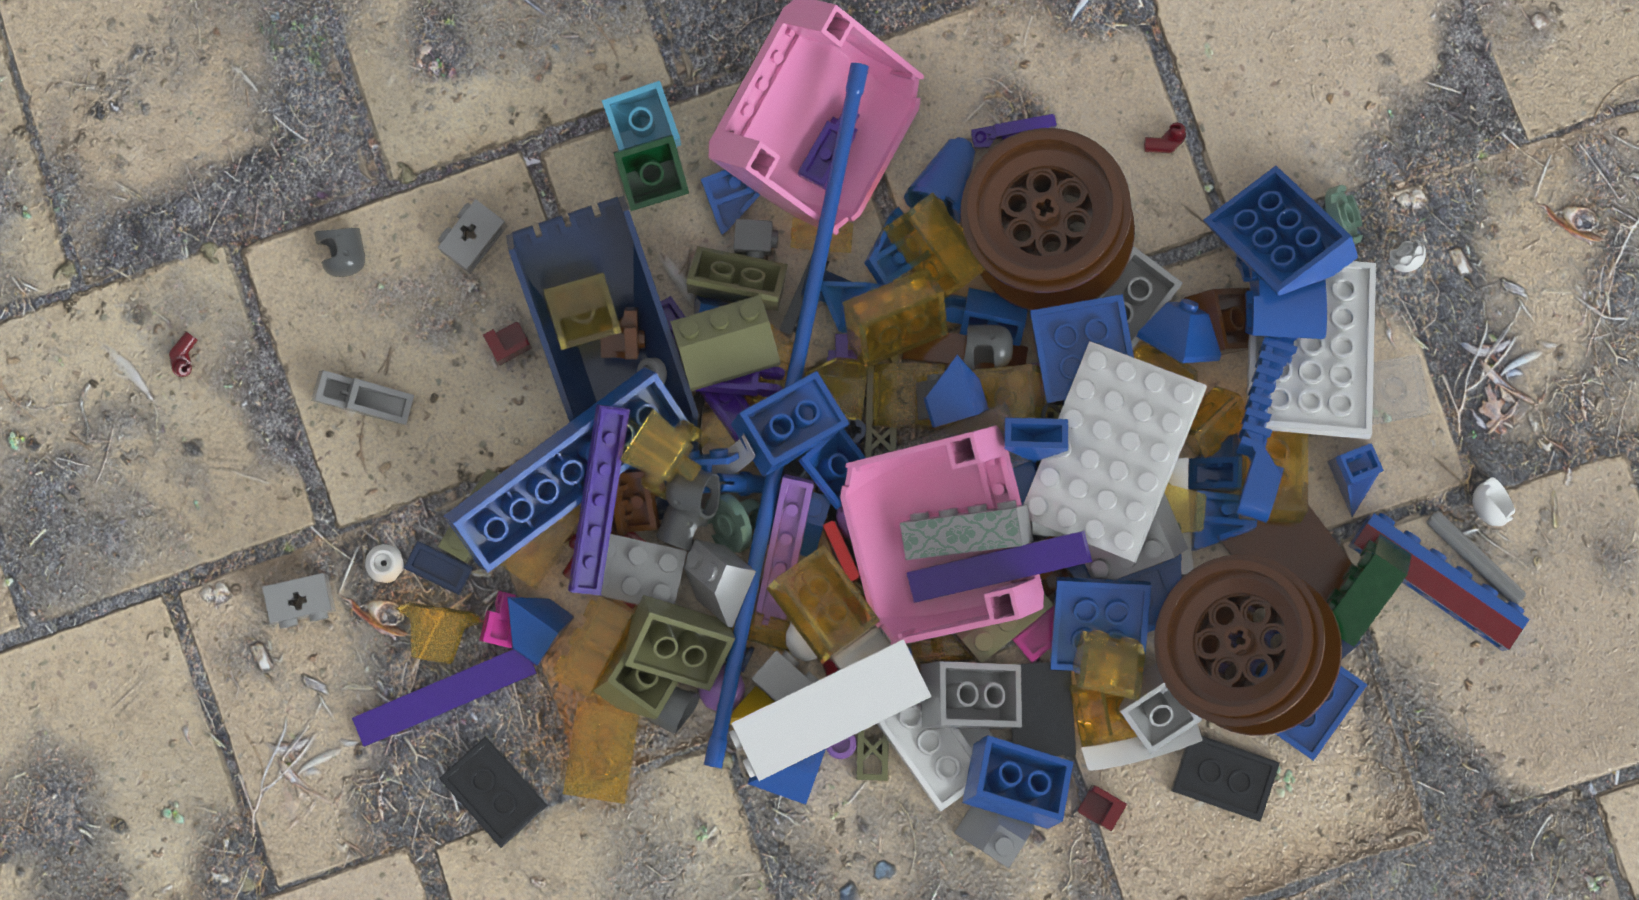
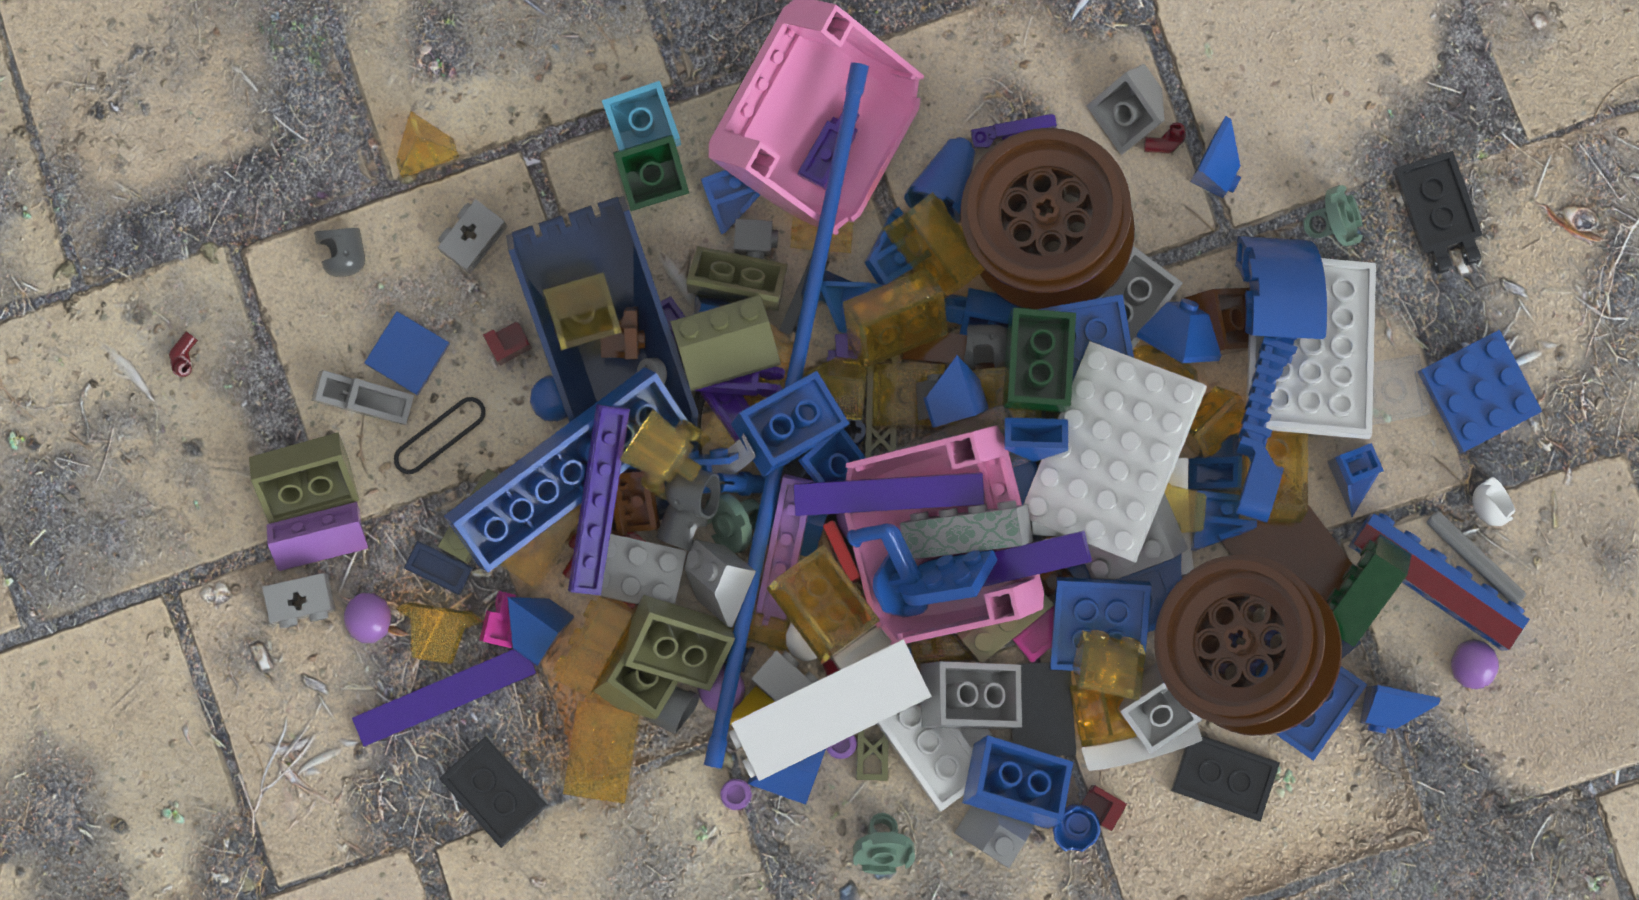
(303, 478): none -> olive slope
(316, 536): none -> medium lavender panel
(367, 617): none -> medium lavender hair
(386, 573): white plate -> none
(407, 353): none -> blue tile
(423, 147): none -> clear yellow slope
(431, 425): none -> black piece
(546, 400): none -> blue hair
(736, 794): none -> medium lavender tile
(883, 851): none -> sand green tile
(888, 494): none -> dark purple tile
(908, 588): none -> blue plate
(1039, 360): none -> dark green brick
(1078, 829): none -> blue hair
(1129, 108): none -> light grey slope
(1220, 162): none -> blue slope
(1282, 233): blue slope -> none
(1392, 707): none -> blue slope
(1408, 256): white plate -> none
(1439, 209): none -> black tile
(1474, 664): none -> medium lavender hair
(1479, 391): none -> blue plate

